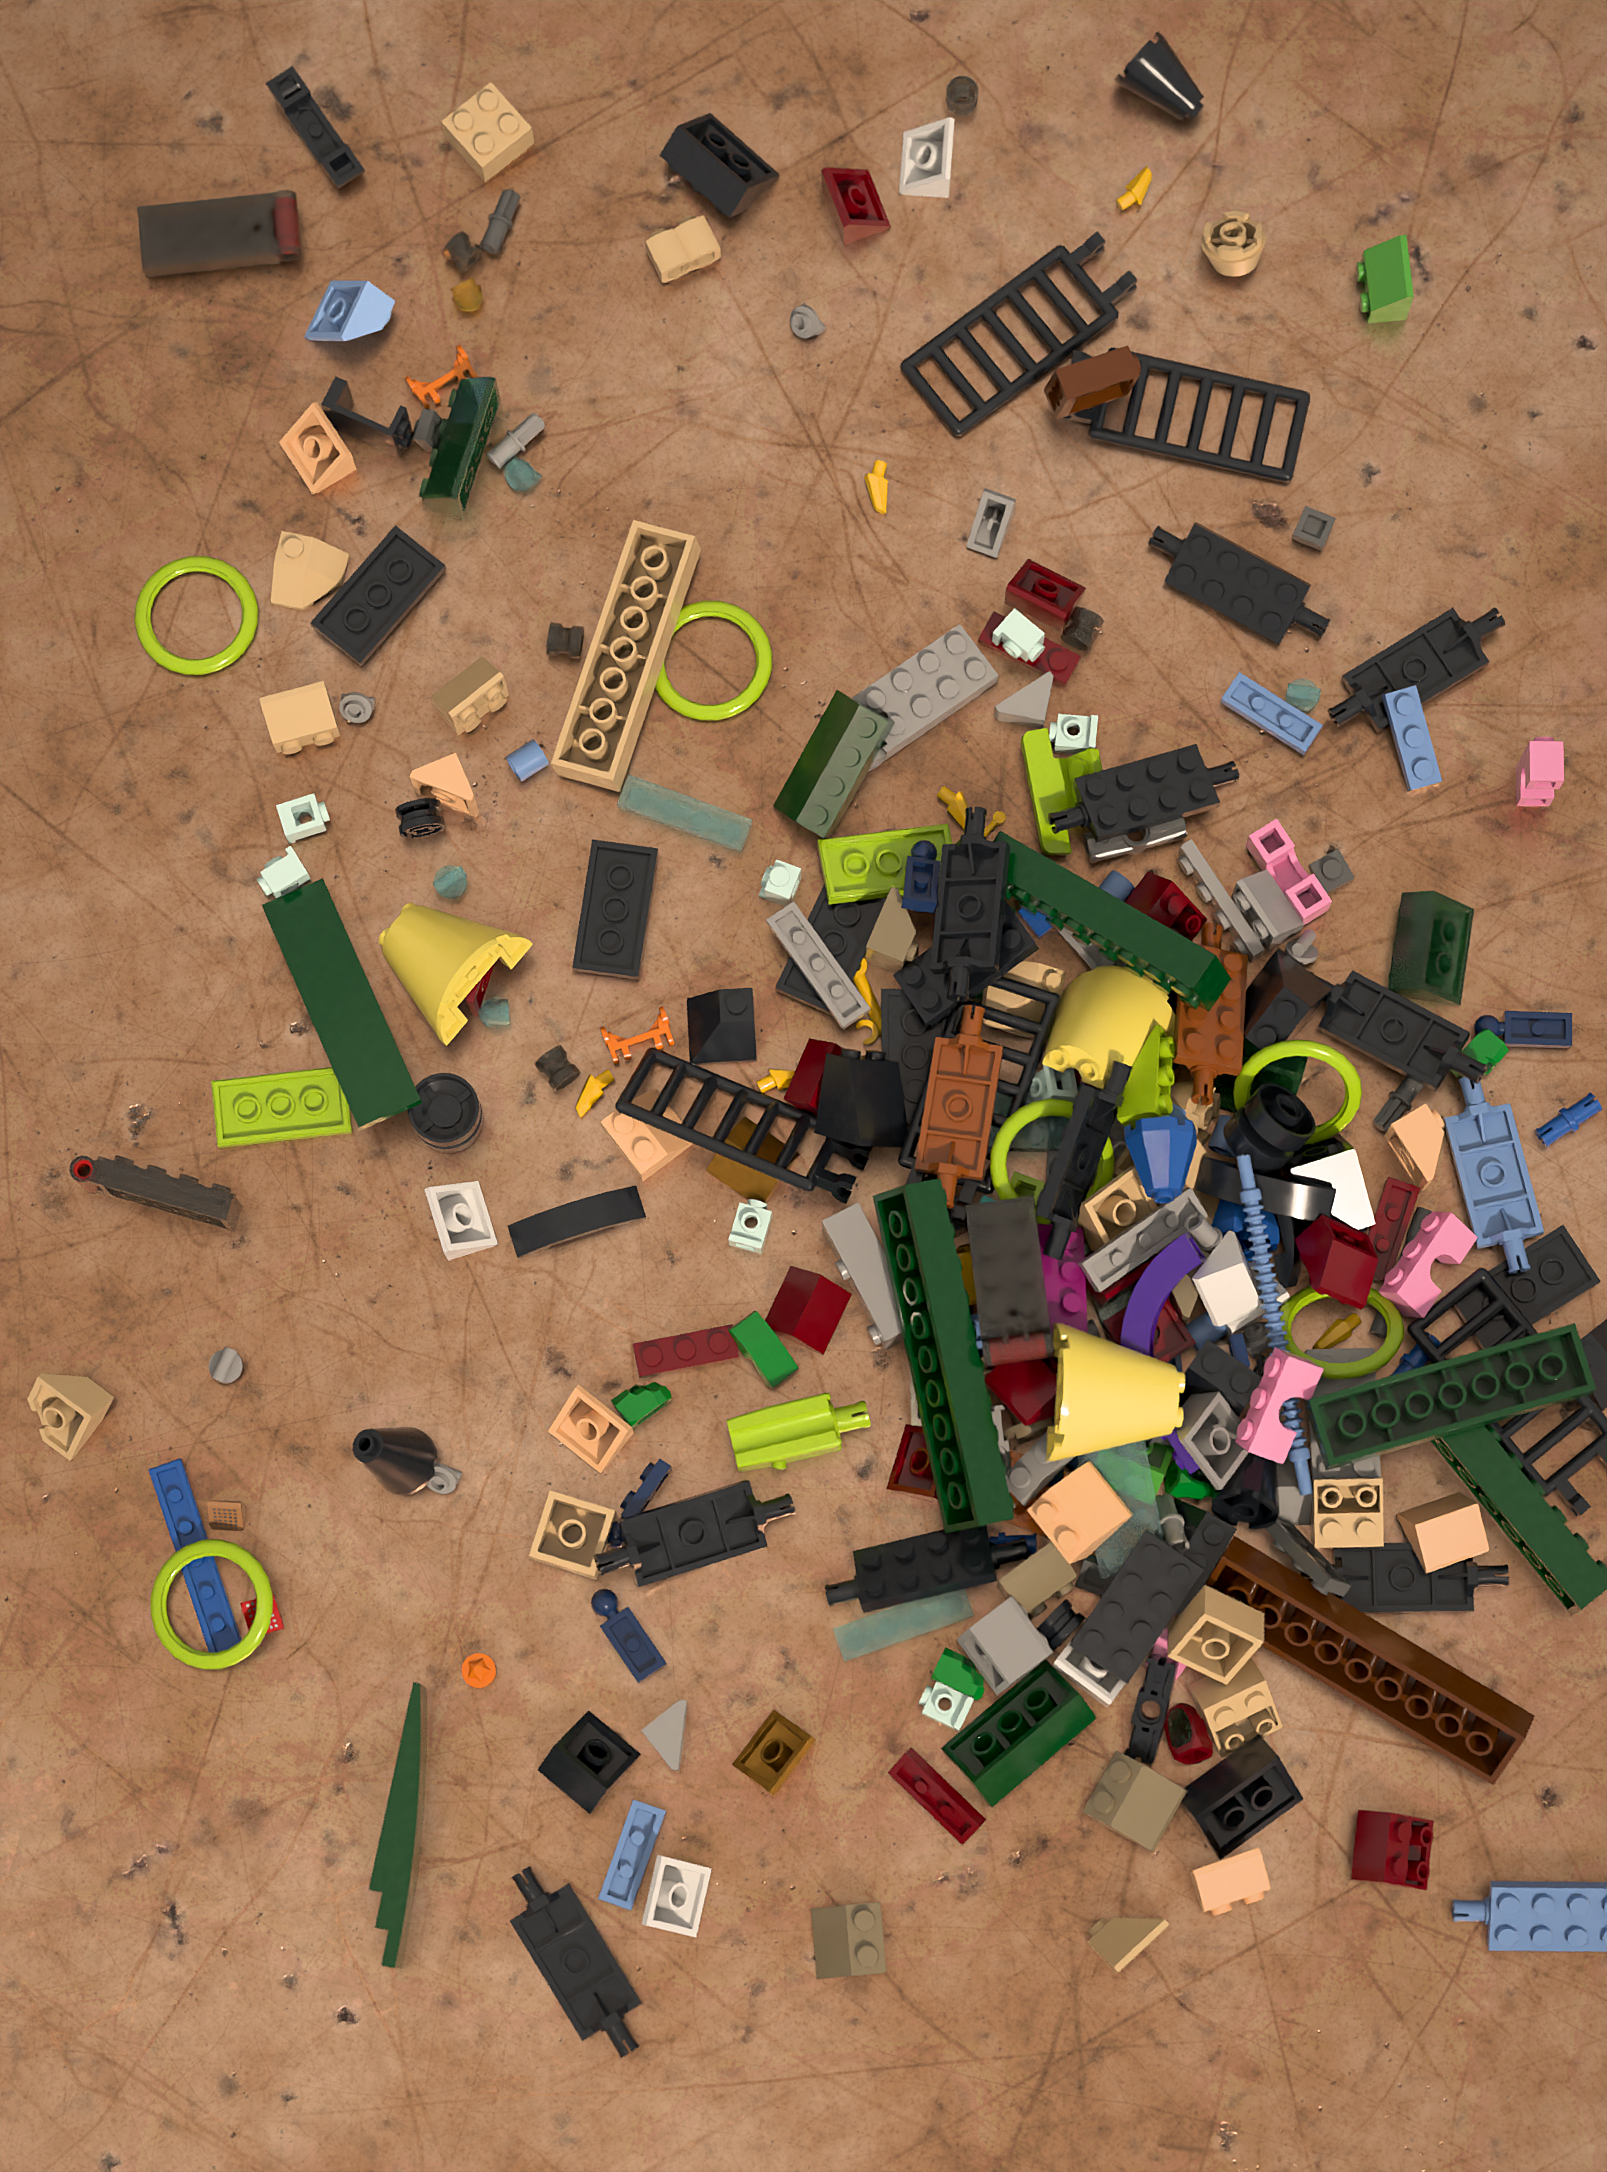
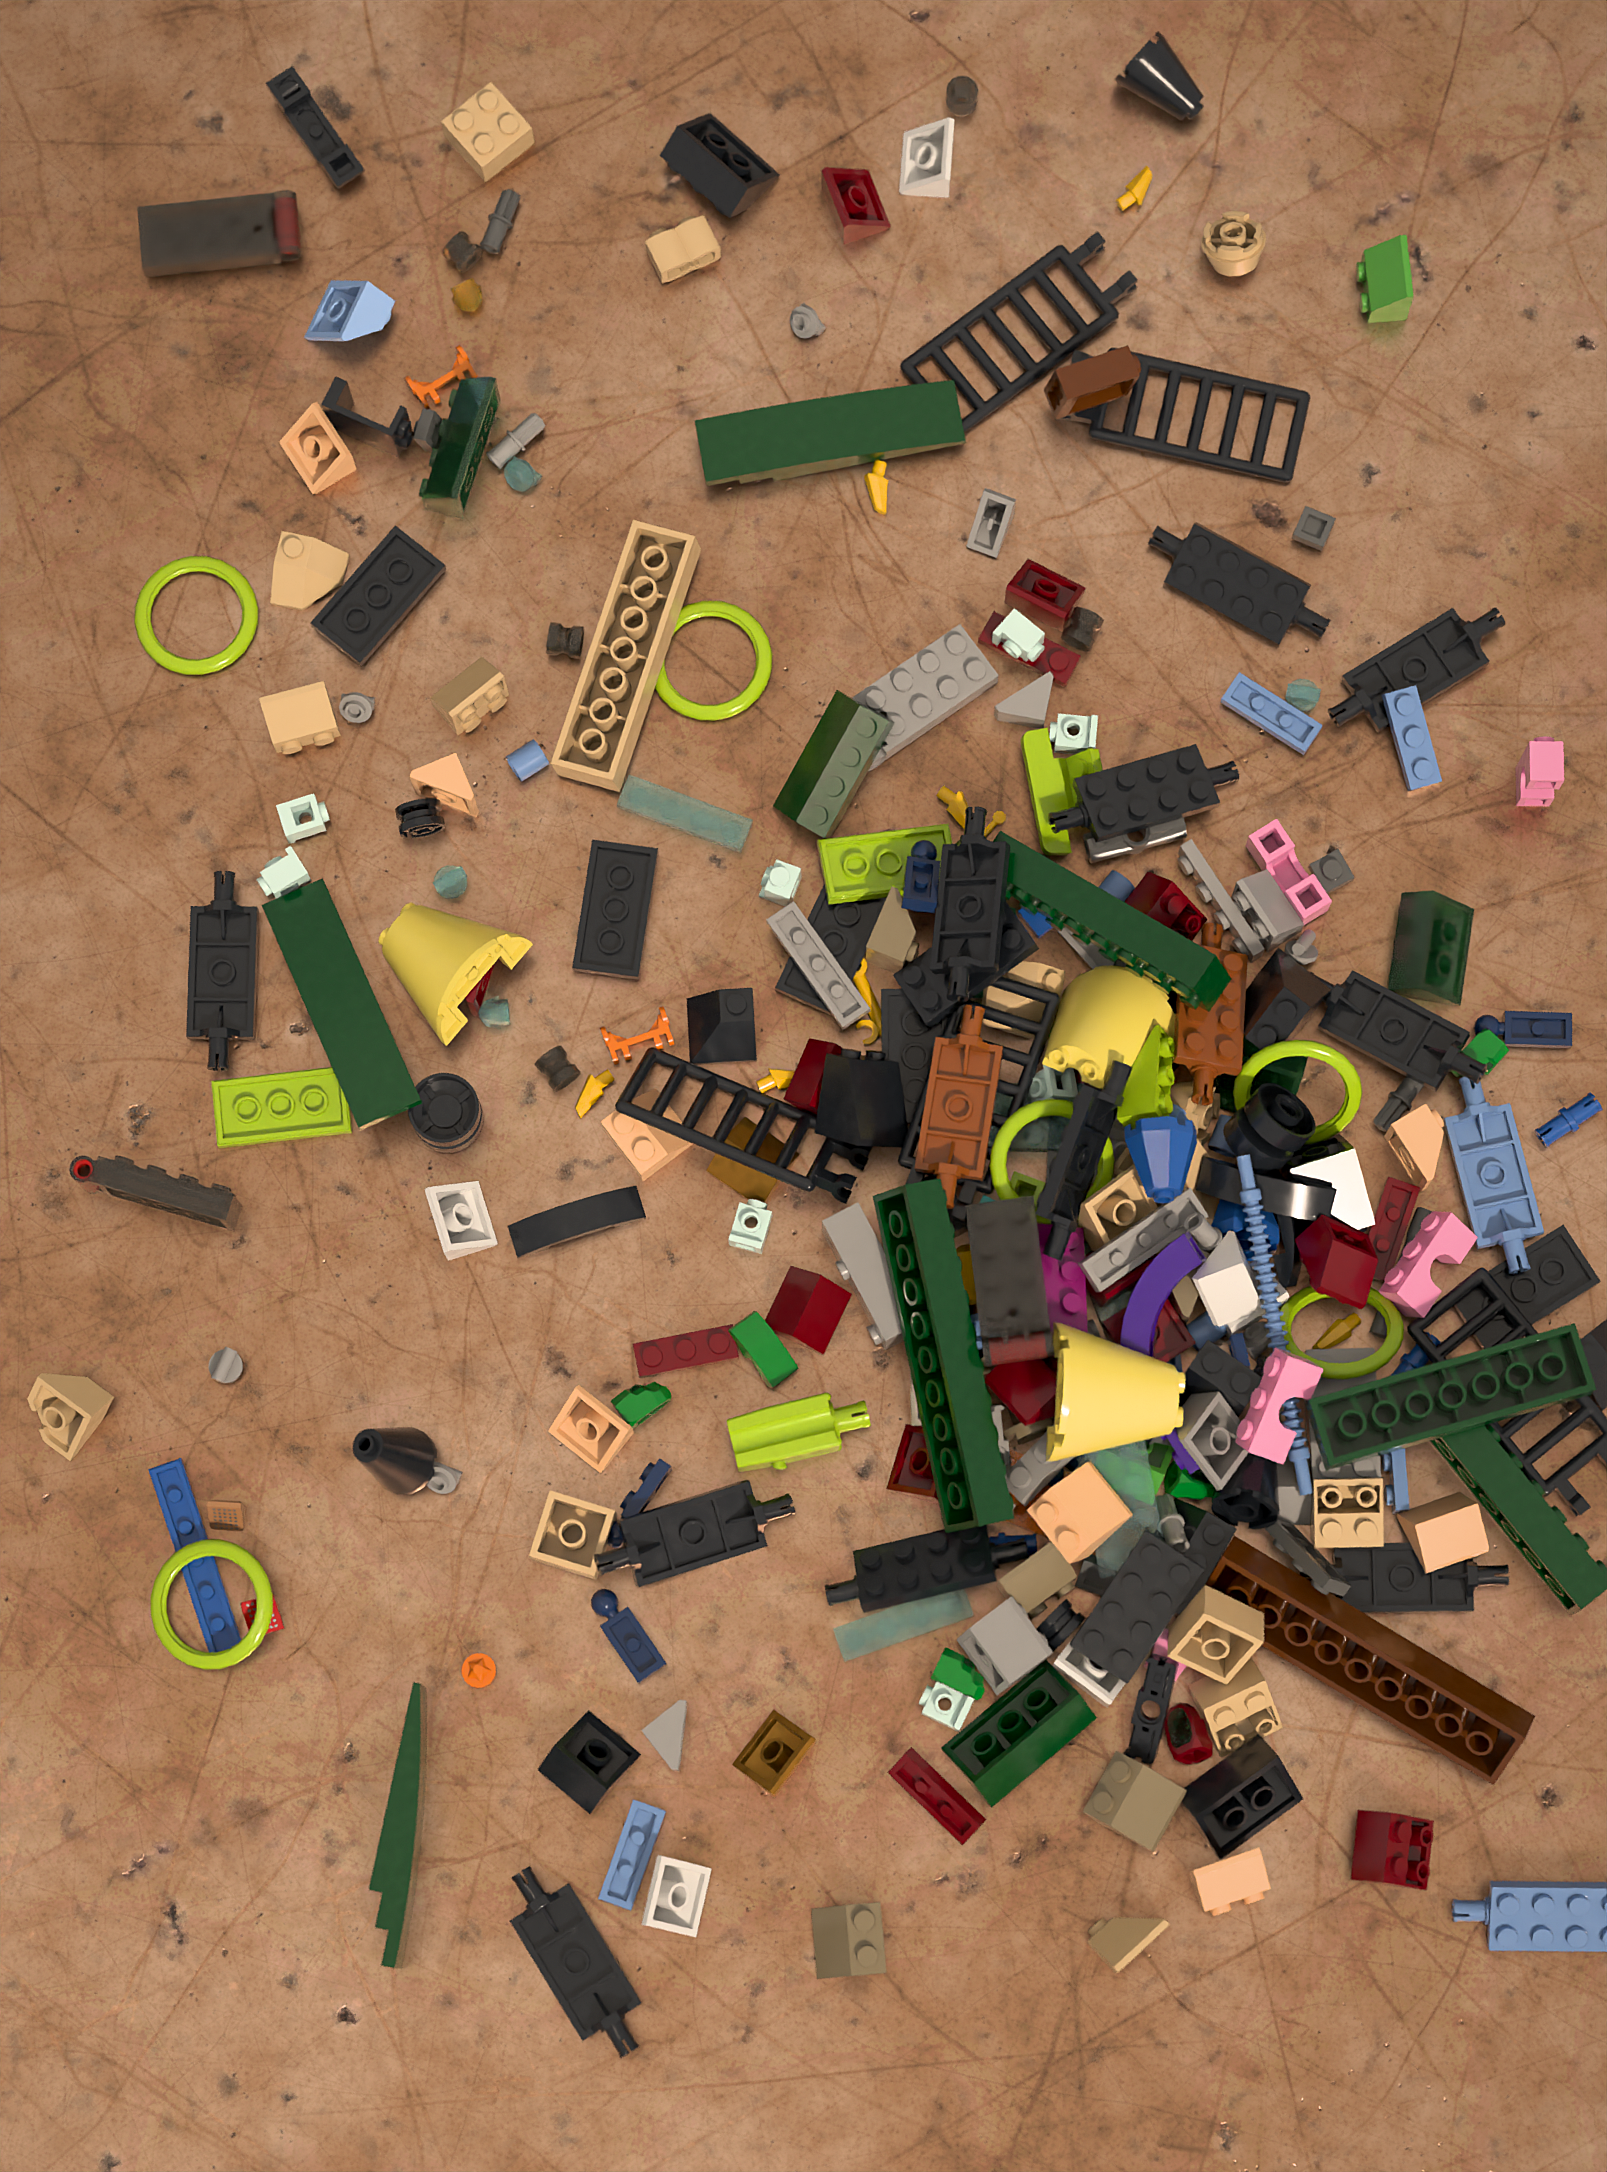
(222, 972): none -> black plate
(829, 432): none -> dark green slope
(1397, 1492): none -> medium blue plate

